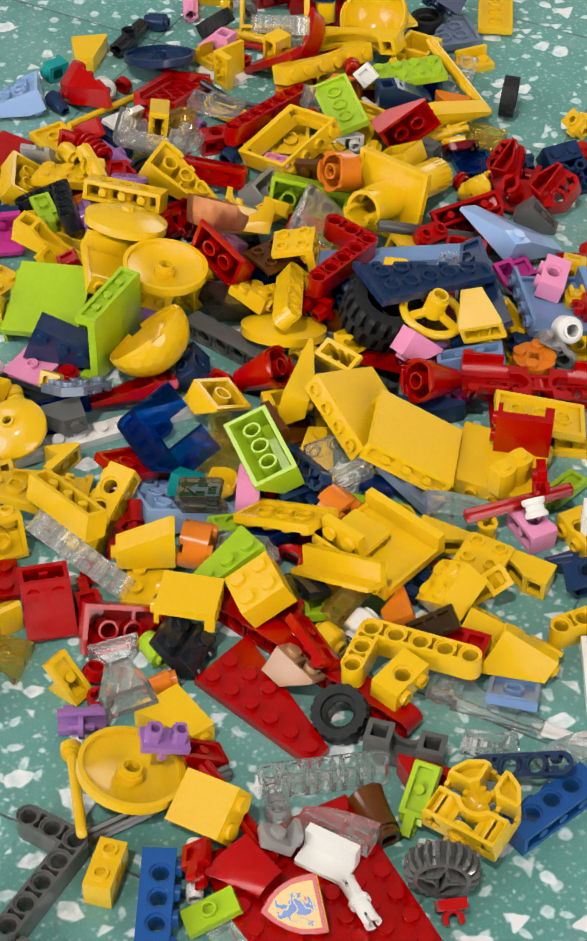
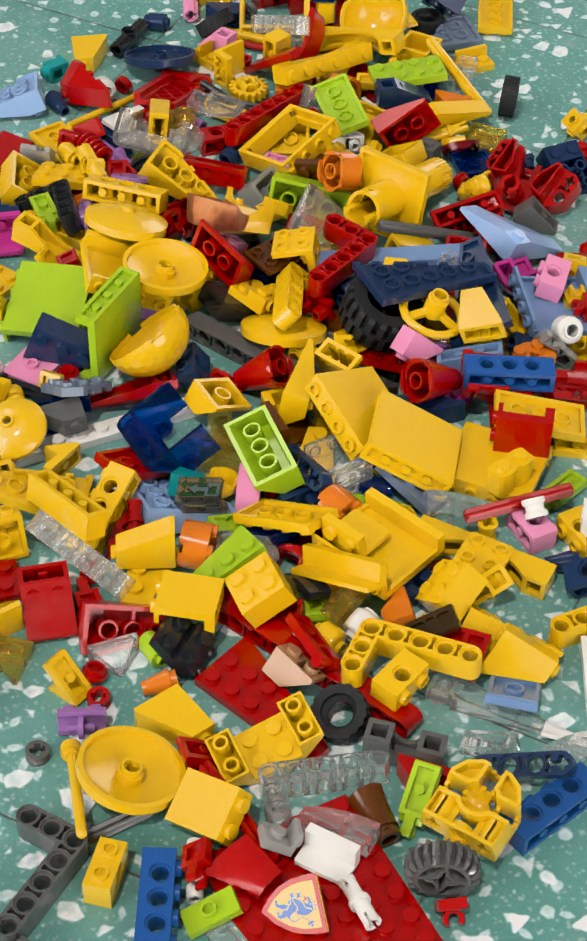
(43, 758): none -> dark grey bush
(125, 688): clear slope -> none
(164, 740): medium lavender hips -> none
(214, 7): none -> dark blue slope
(248, 88): none -> yellow gear
(279, 738): none -> yellow slope
(347, 65): red bush -> none
(366, 74): white tile -> none
(430, 234): red plate -> none
(518, 372): none -> blue brick
(539, 477): red plate -> none

